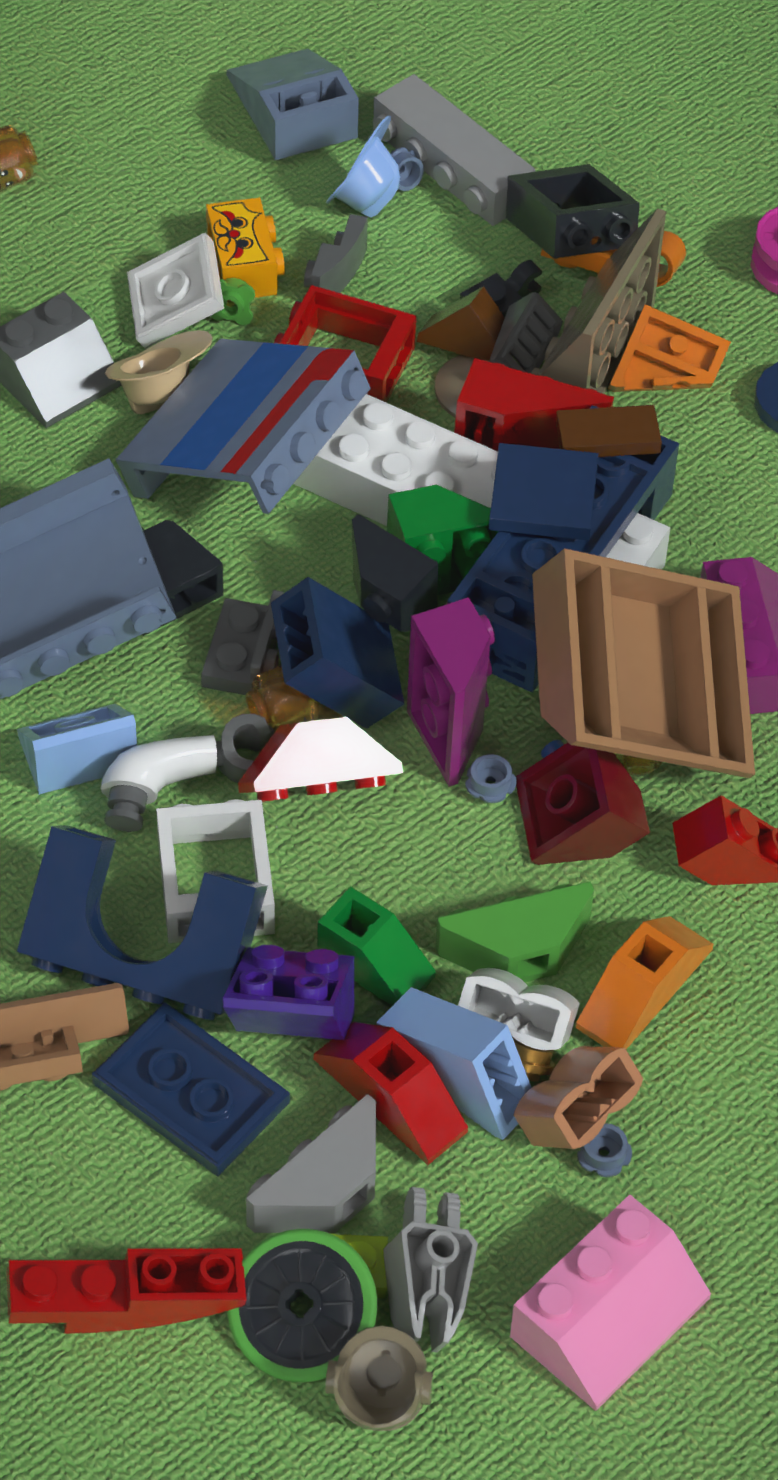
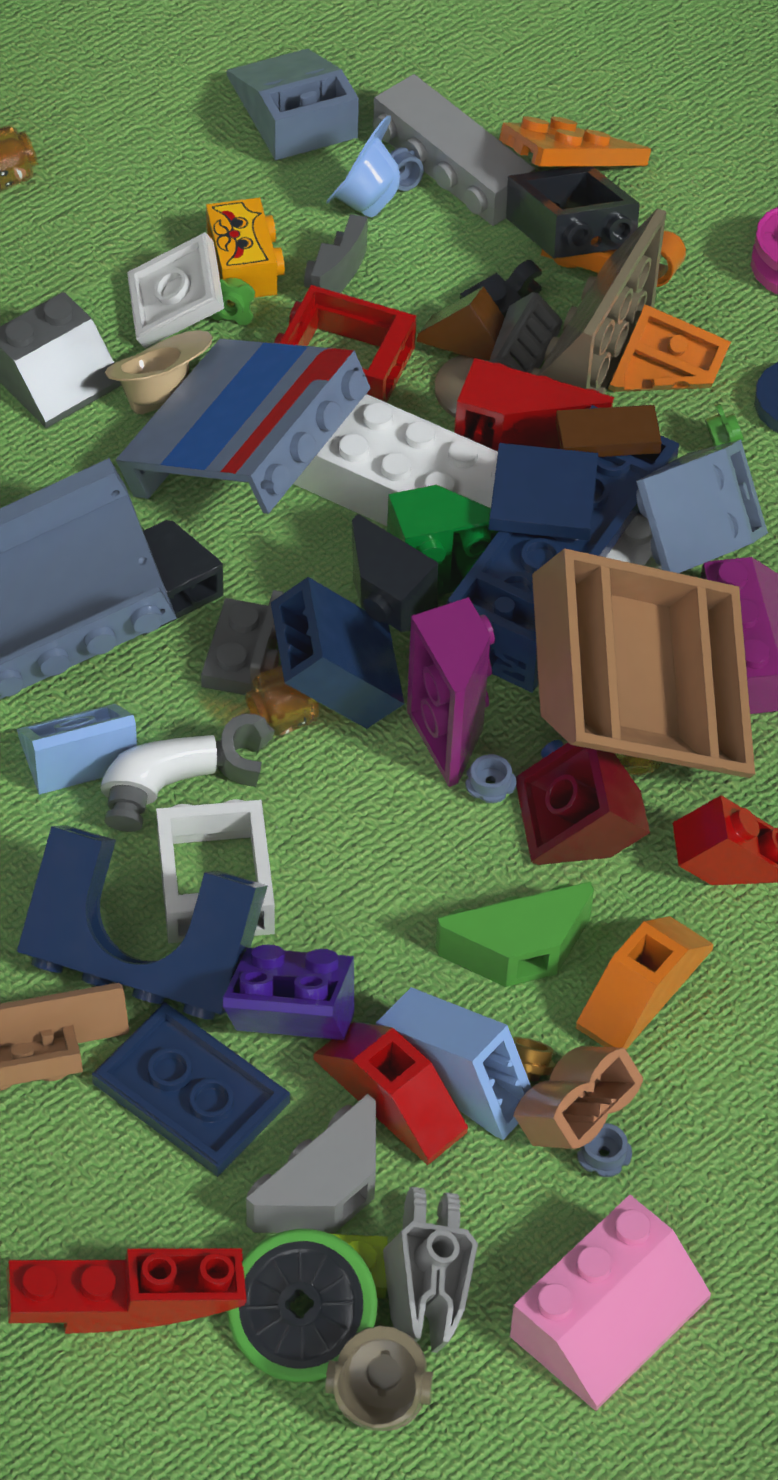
(317, 757): slope -> none
(383, 951): green slope -> none
(534, 1014): white brick -> none
(565, 145): none -> orange wing
(701, 507): none -> sand blue slope
(723, 428): none -> bright green plate

